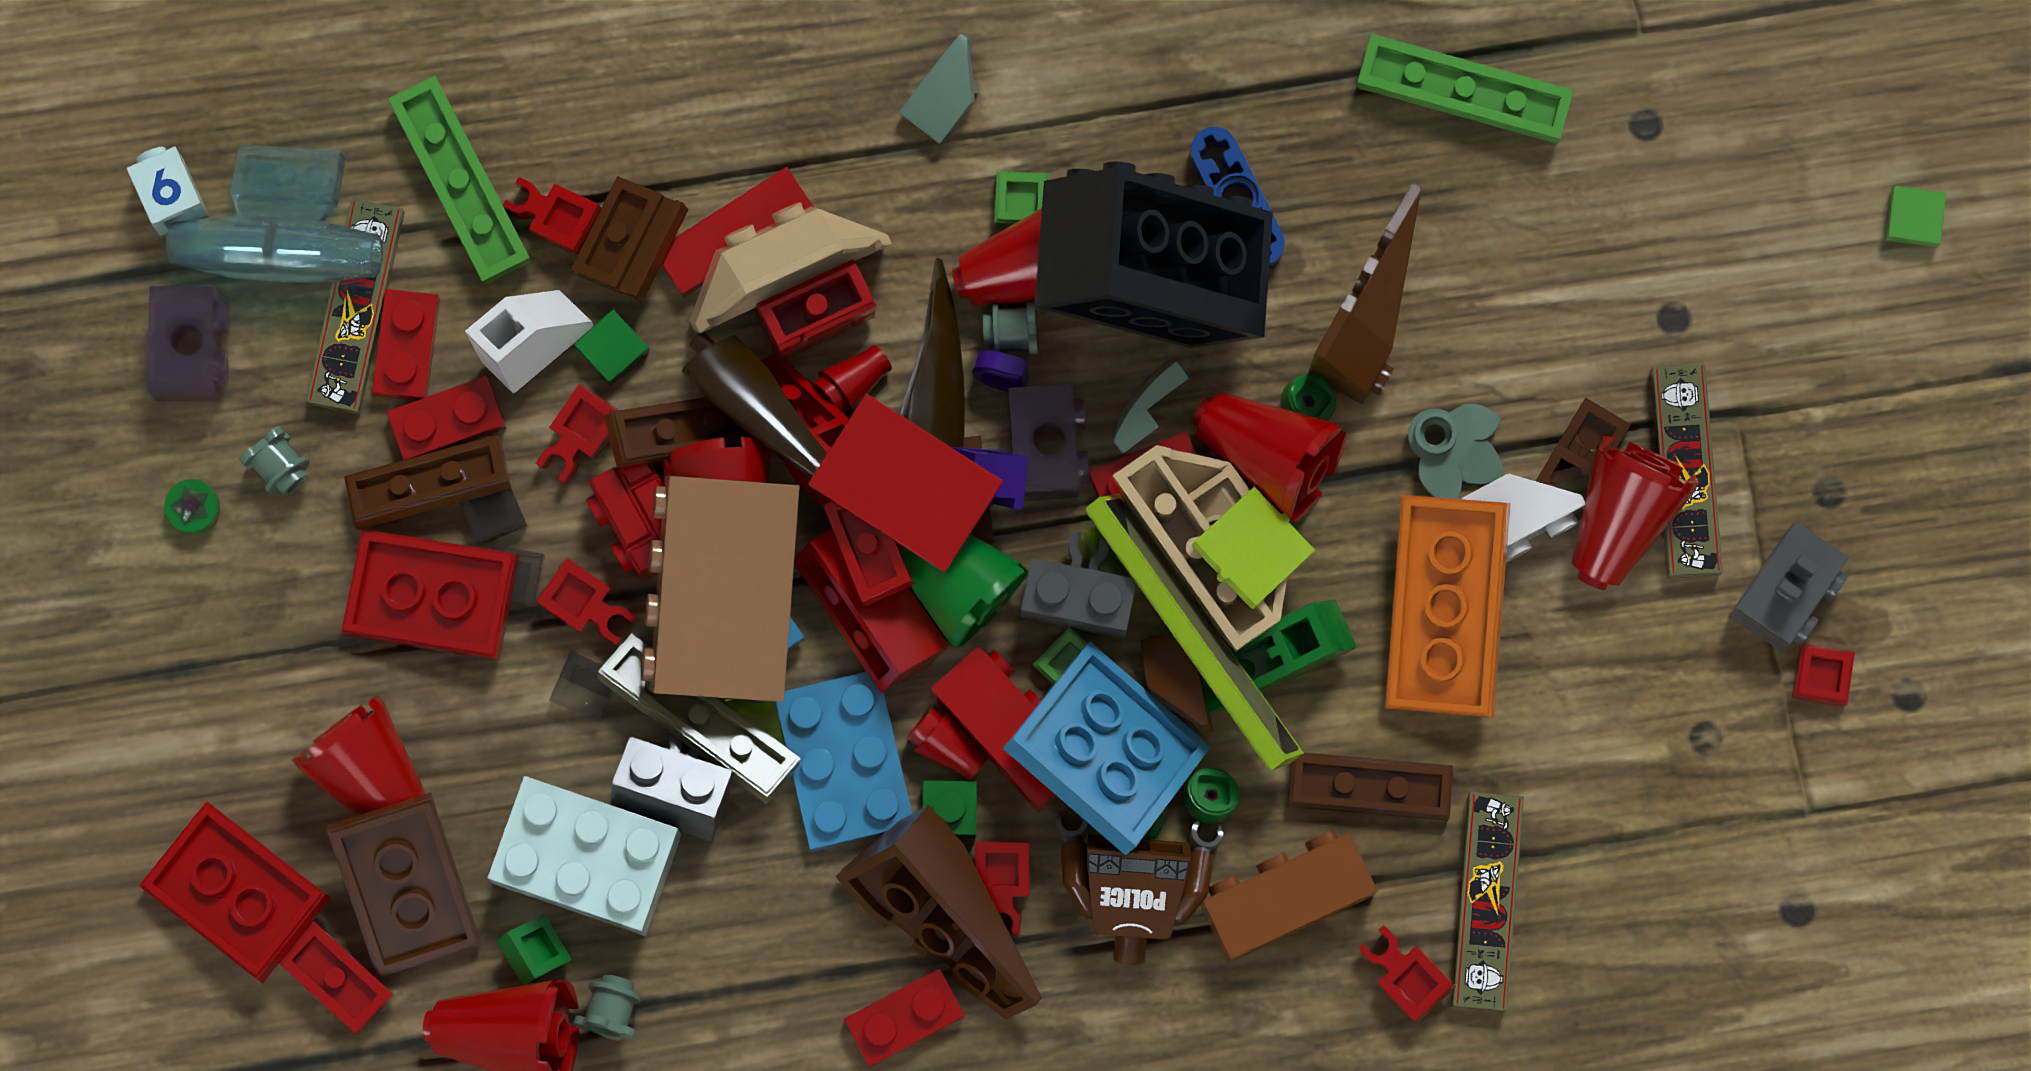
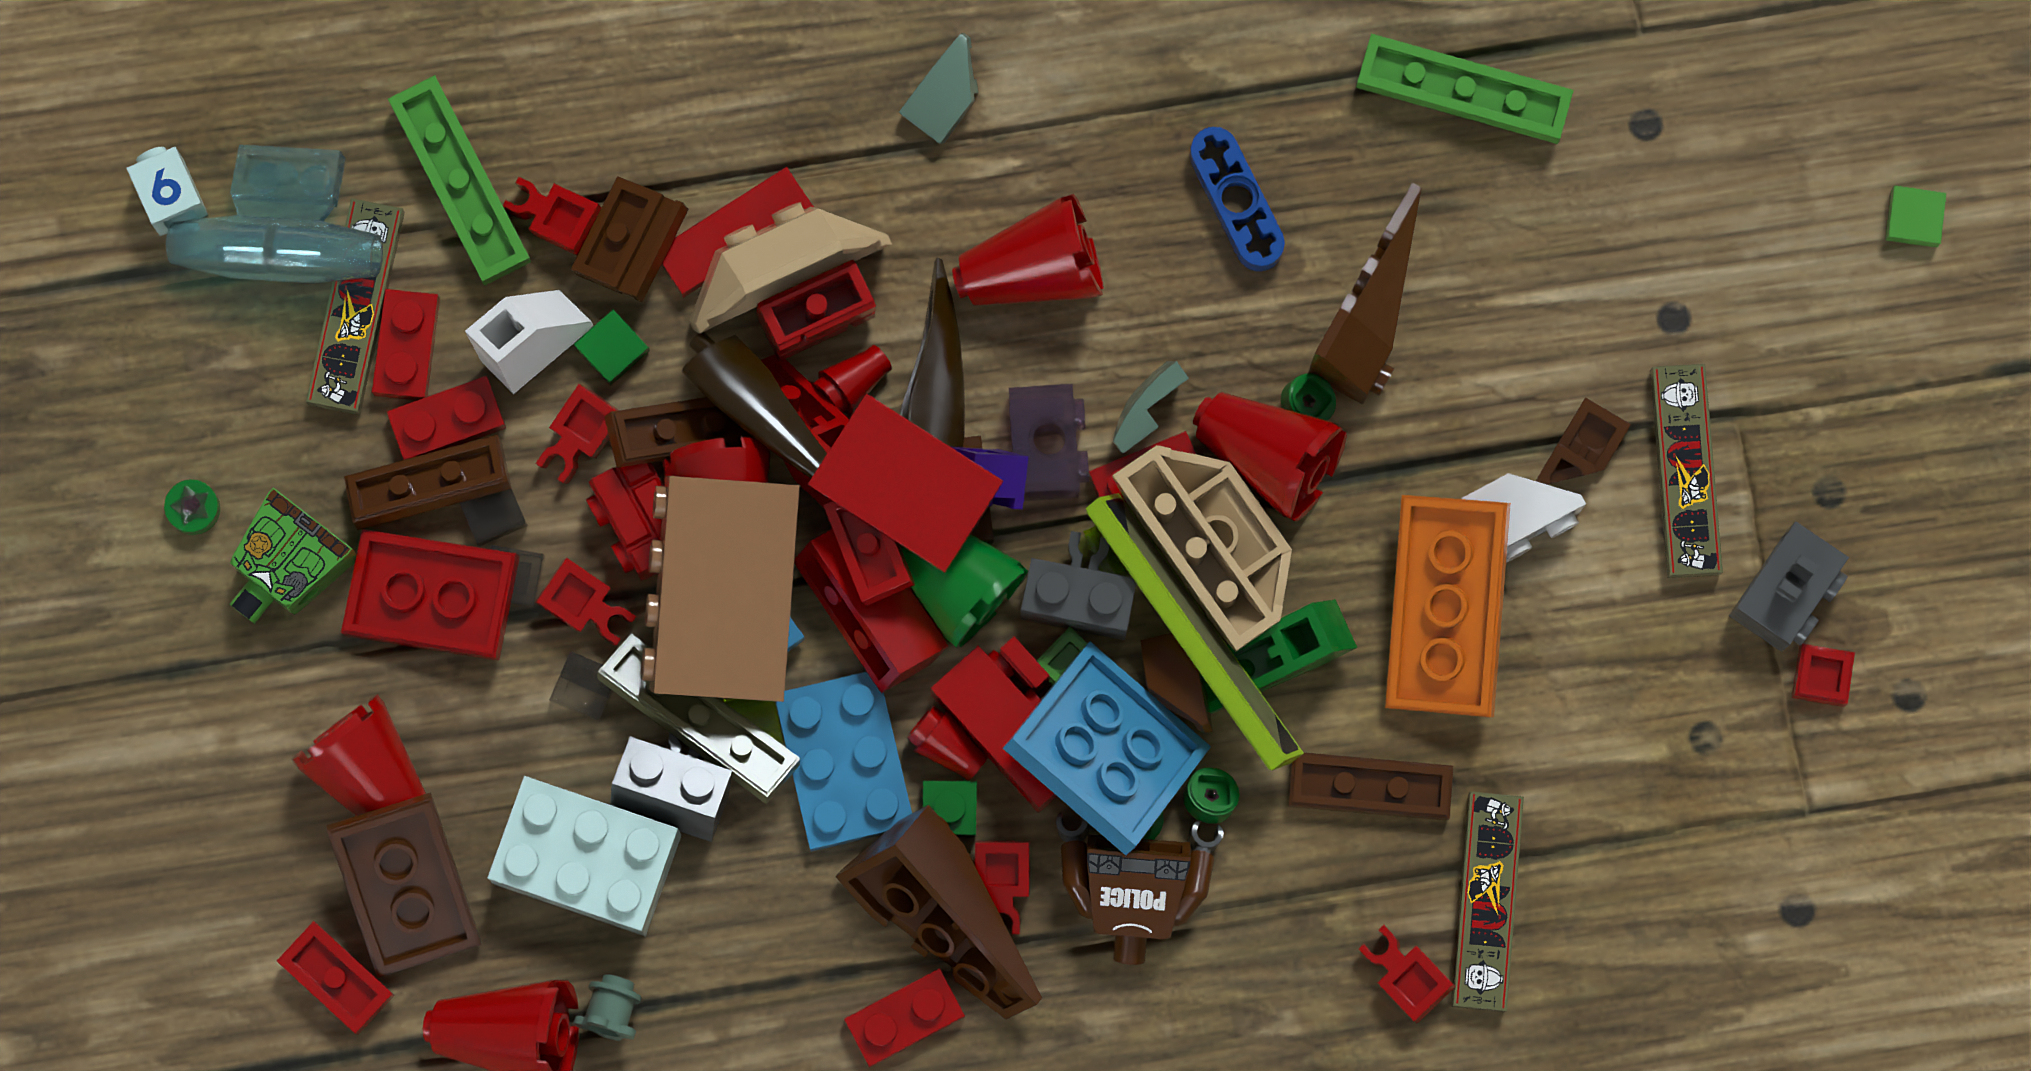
(172, 315): clear purple brick -> none
(234, 892): red tile -> none
(277, 463): sand green brick -> none
(286, 558): none -> torso
(534, 950): green plate -> none
(1000, 370): dark purple tile -> none
(1012, 328): sand green brick -> none
(1017, 196): bright green tile -> none
(1024, 665): none -> red tile
(1153, 256): black brick -> none
(1253, 547): lime piece -> none
(1287, 895): dark orange brick -> none
(1463, 453): sand green plate -> none
(1626, 510): red cone -> none

